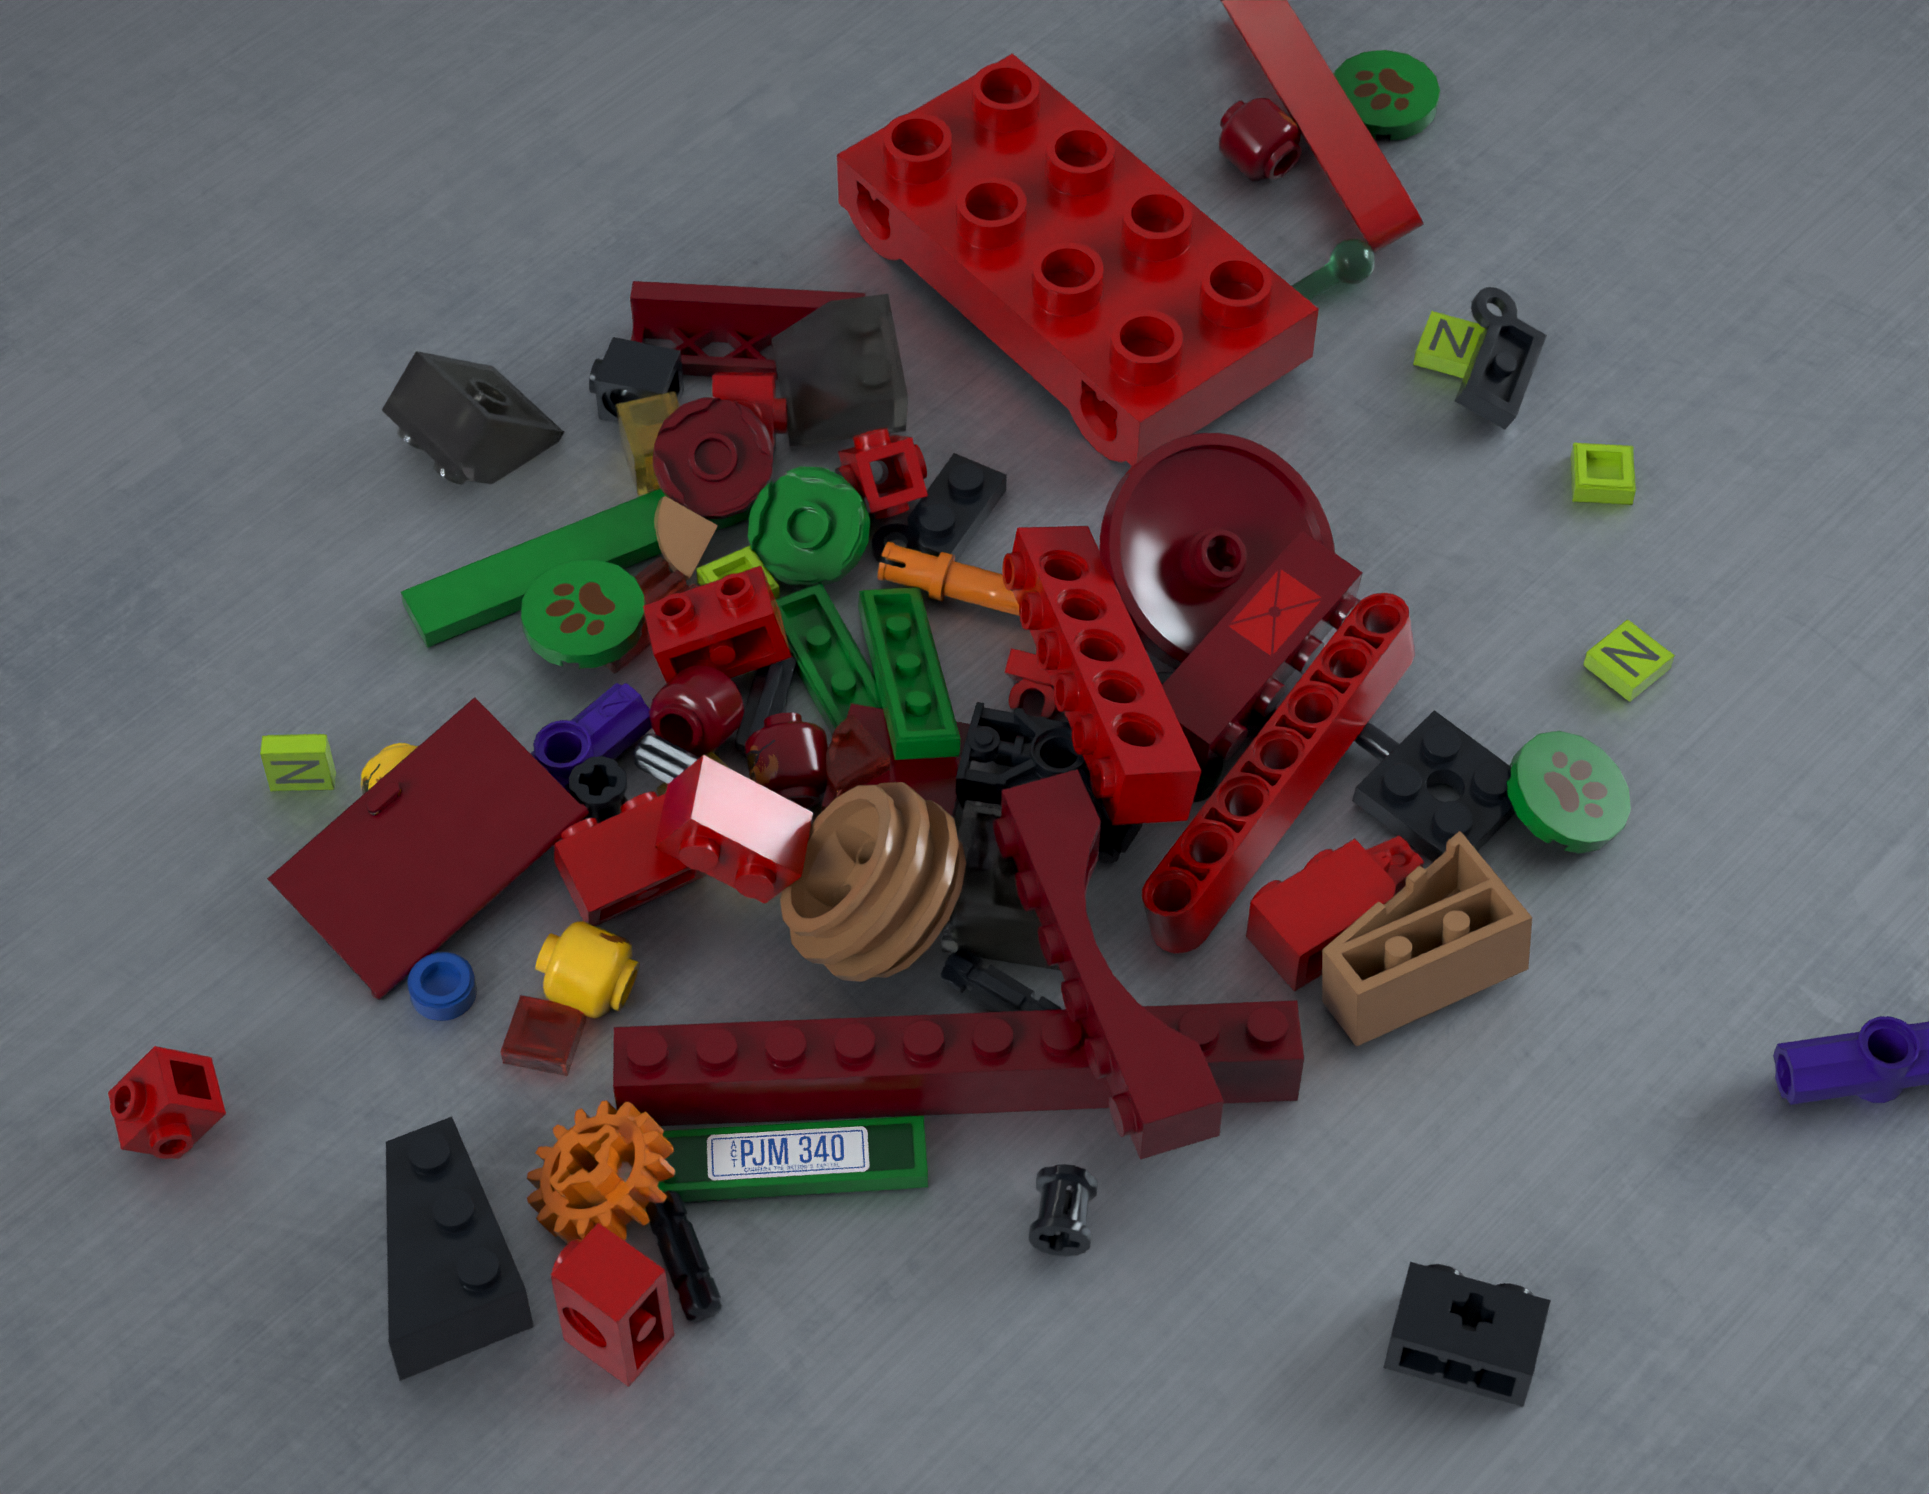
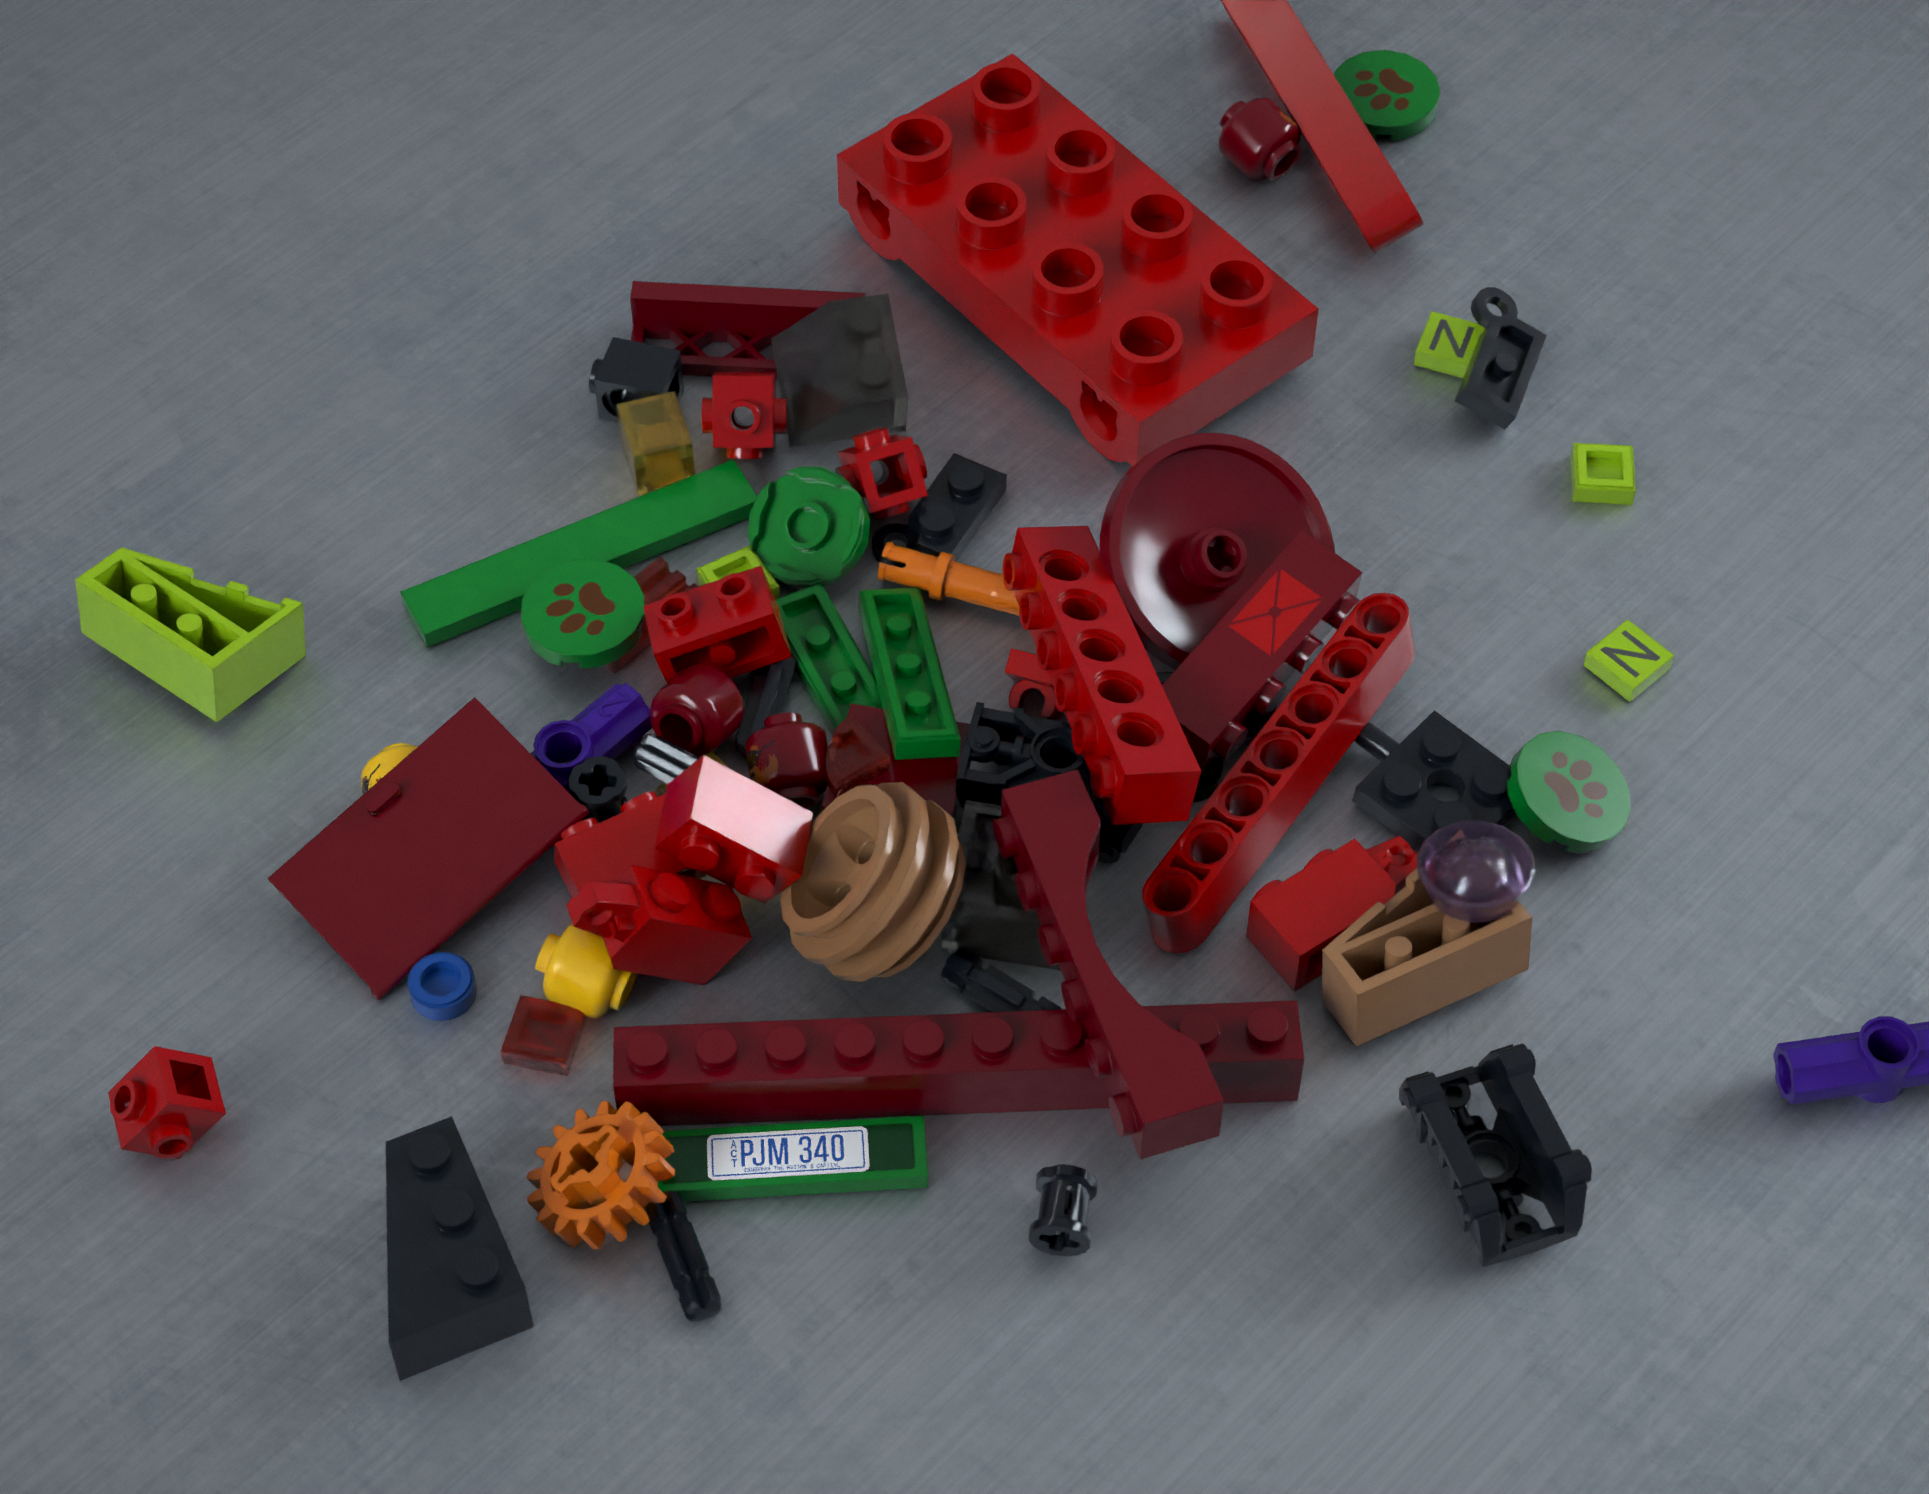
(186, 633): none -> lime wedge
(298, 762): lime tile -> none
(468, 418): clear smoke slope -> none
(612, 1303): red brick -> none
(663, 923): none -> red hinge
(681, 535): medium nougat tile -> none
(713, 457): dark red tile -> none
(1349, 263): clear green bar -> none
(1475, 870): none -> clear purple hat
(1491, 1360): black brick -> none
(1523, 1137): none -> black piece

